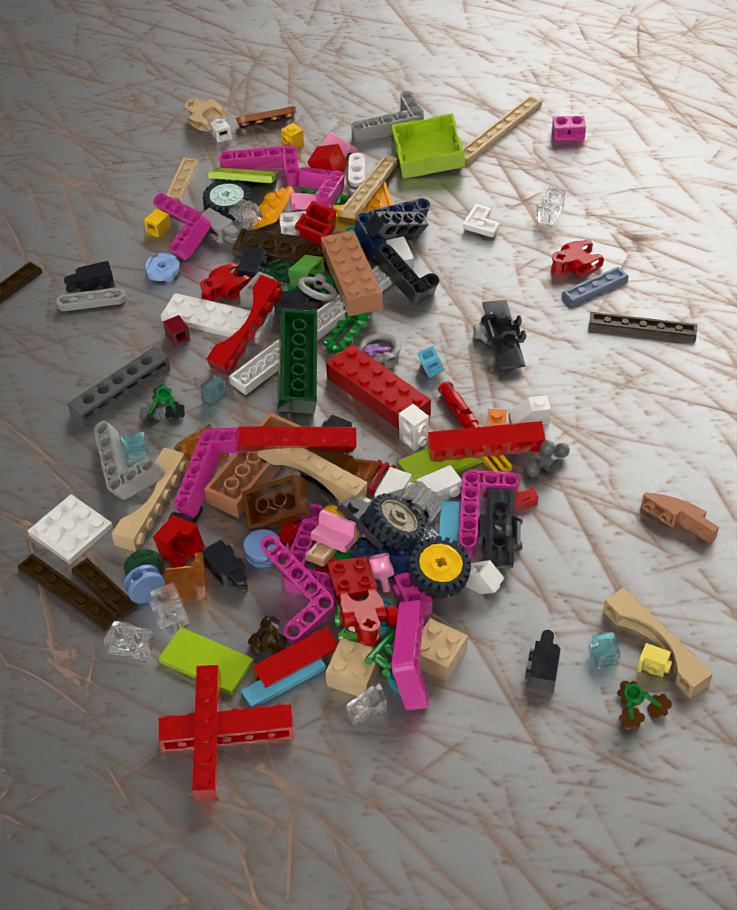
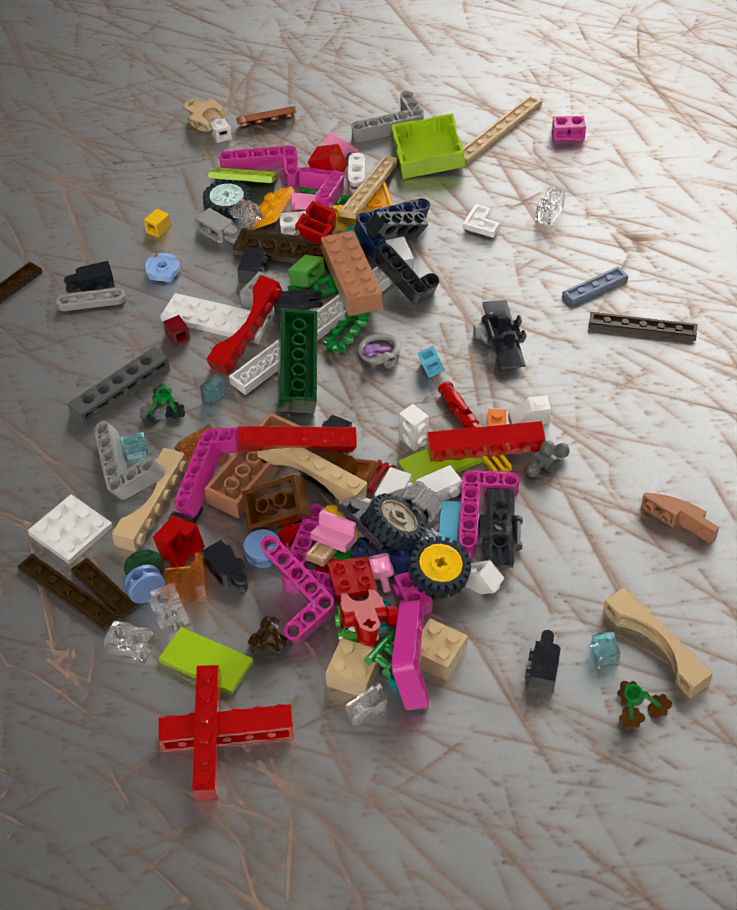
(182, 178): tan tile -> none
(191, 233): dark pink beam -> none
(223, 283): red piece -> none
(257, 694): medium azure tile -> none
(279, 271): clear green tile -> none
(292, 136): yellow brick -> none
(295, 657): red panel -> none
(314, 294): light grey piece -> none
(374, 385): red brick -> none
(524, 500): red piece -> none
(574, 258): red piece -> none
(654, 660): light yellow brick -> none

